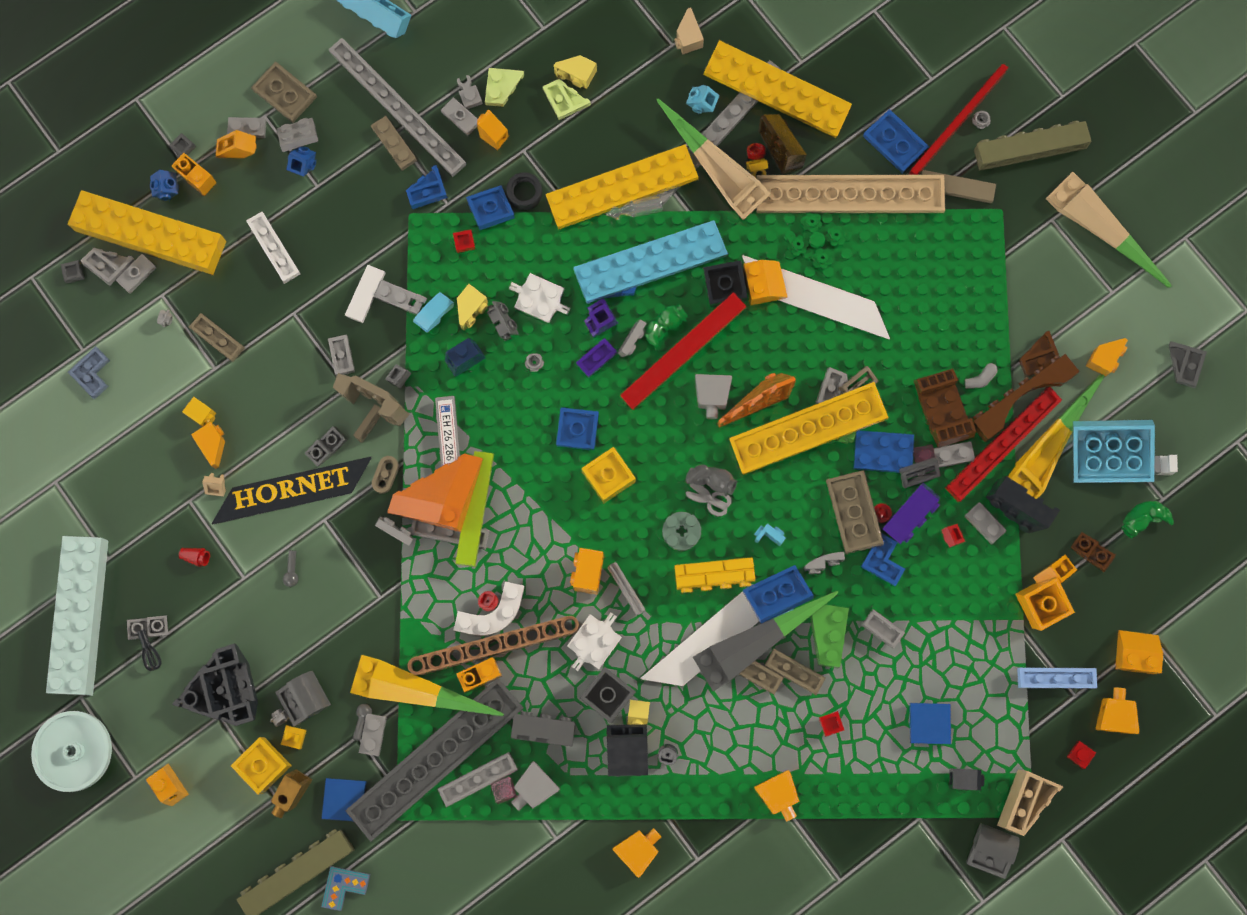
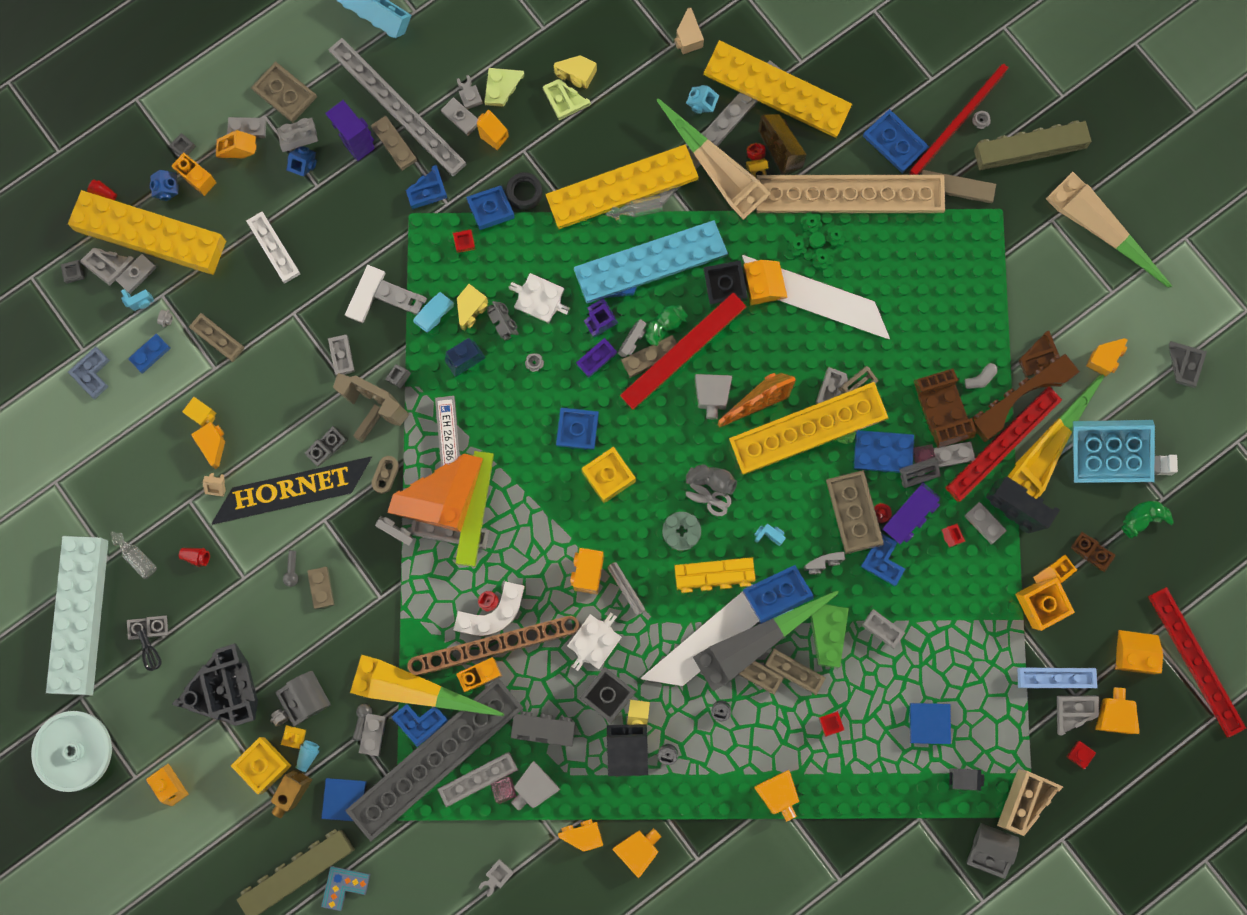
(100, 189): none -> red cone
(134, 556): none -> clear wheel
(138, 301): none -> medium azure bracket
(149, 353): none -> blue plate
(307, 754): none -> medium azure cone
(320, 587): none -> dark tan plate
(352, 130): none -> dark purple wedge
(419, 728): none -> blue plate
(498, 876): none -> light grey plate
(583, 837): none -> light orange slope
(647, 357): none -> dark tan plate
(721, 710): none -> tile
(1075, 711): none -> light grey wing
(1197, 662): none -> red tile

